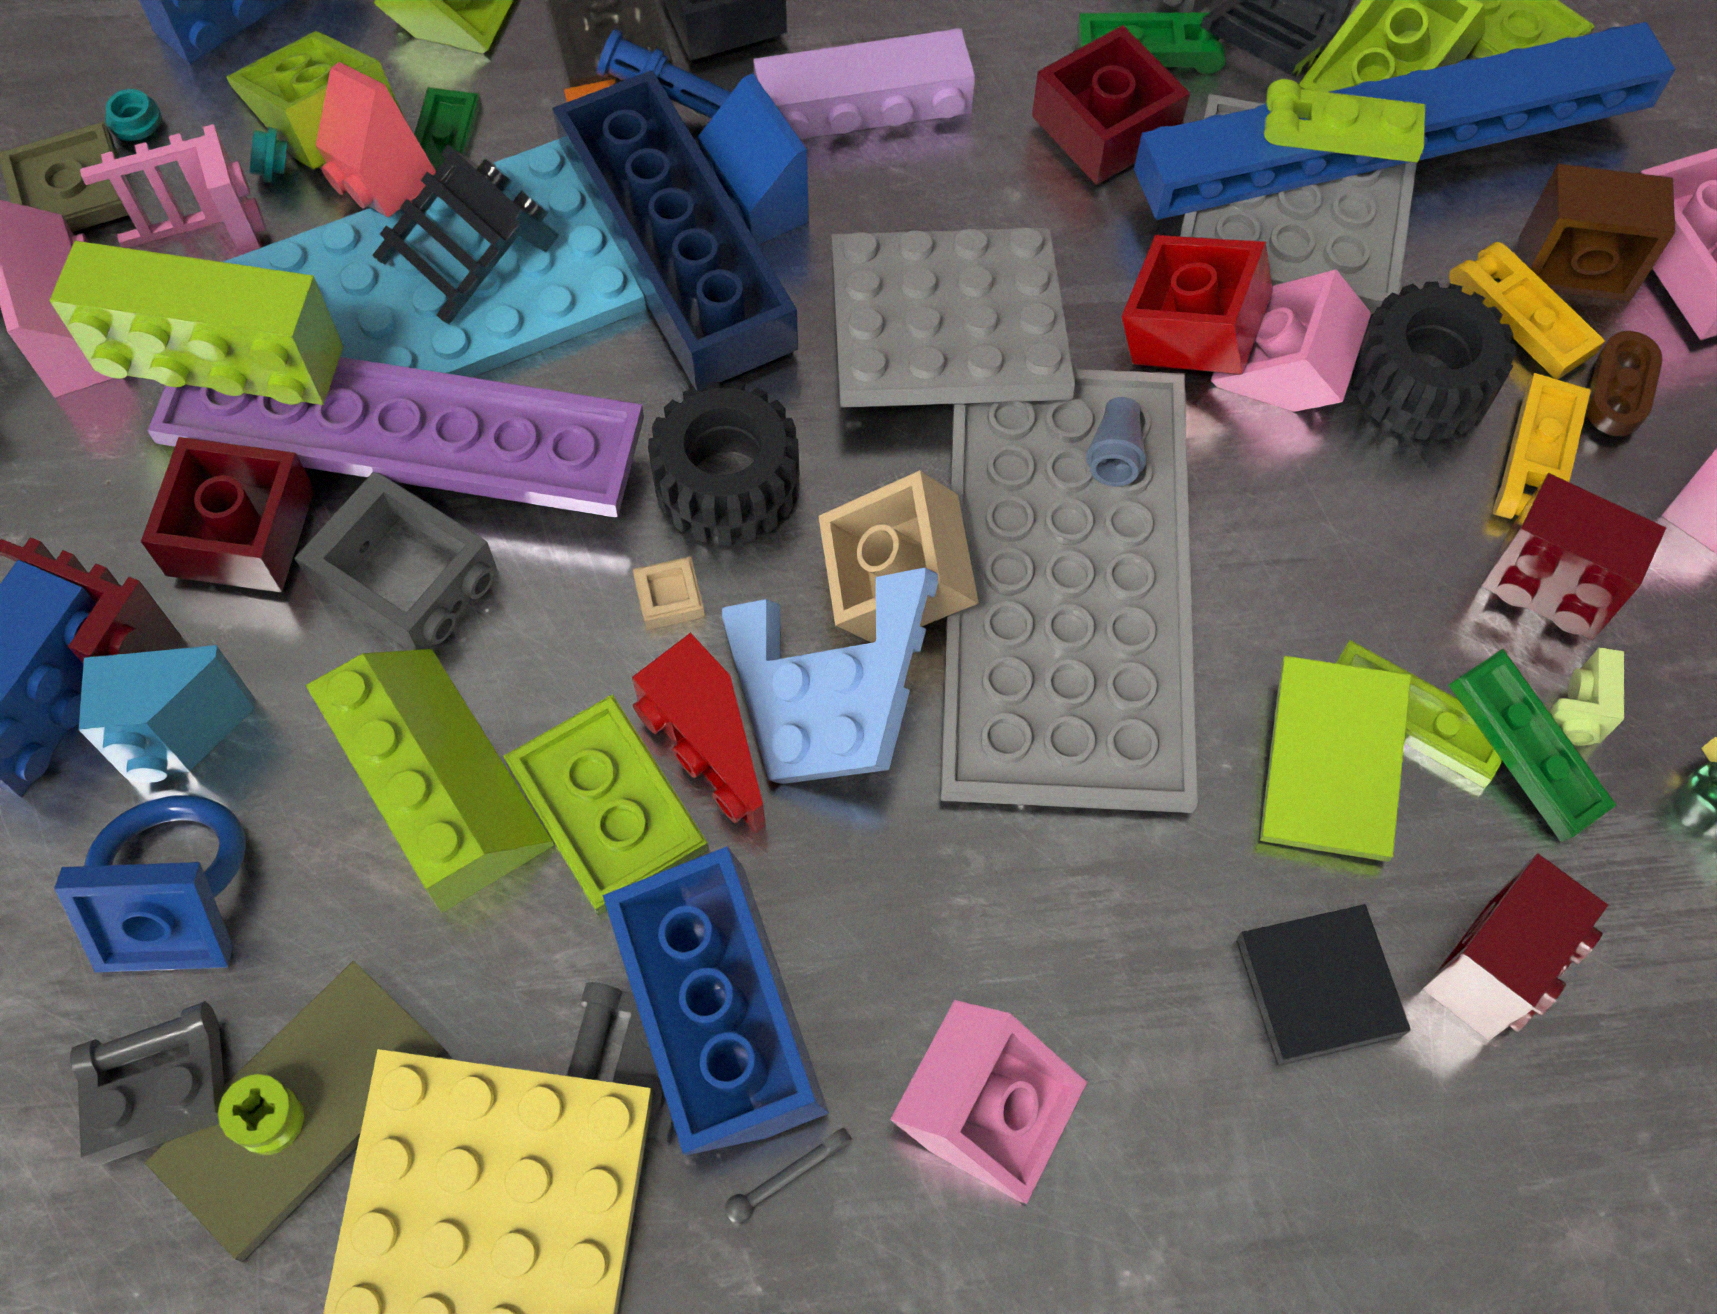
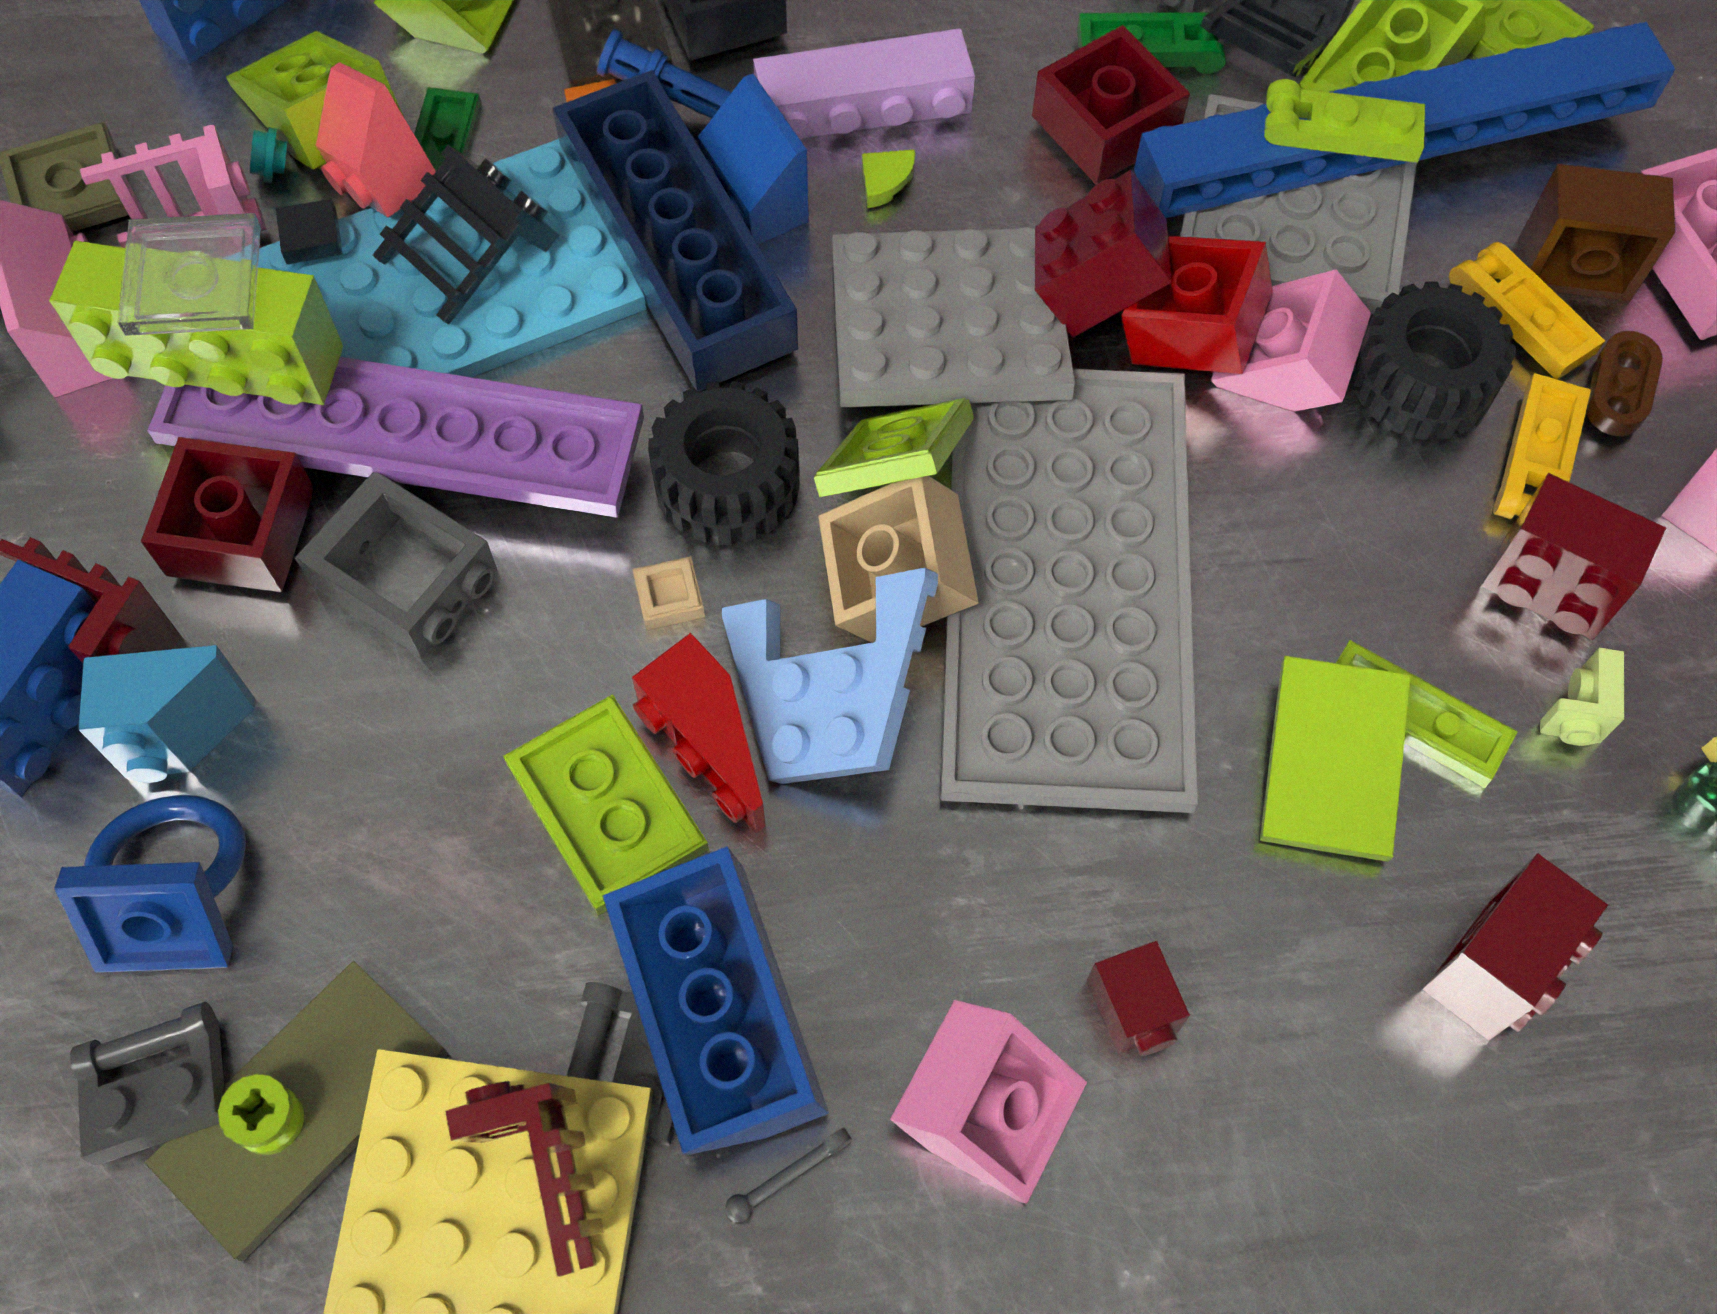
(132, 115): teal plate -> none
(189, 274): none -> clear tile
(308, 231): none -> black tile
(430, 771): lime slope -> none
(508, 1110): none -> dark red plate
(886, 174): none -> lime tile
(895, 447): none -> lime tile
(1101, 253): none -> dark red brick
(1118, 446): sand blue cone -> none
(1138, 999): none -> dark red brick
(1323, 984): black tile -> none
(1532, 745): green tile -> none

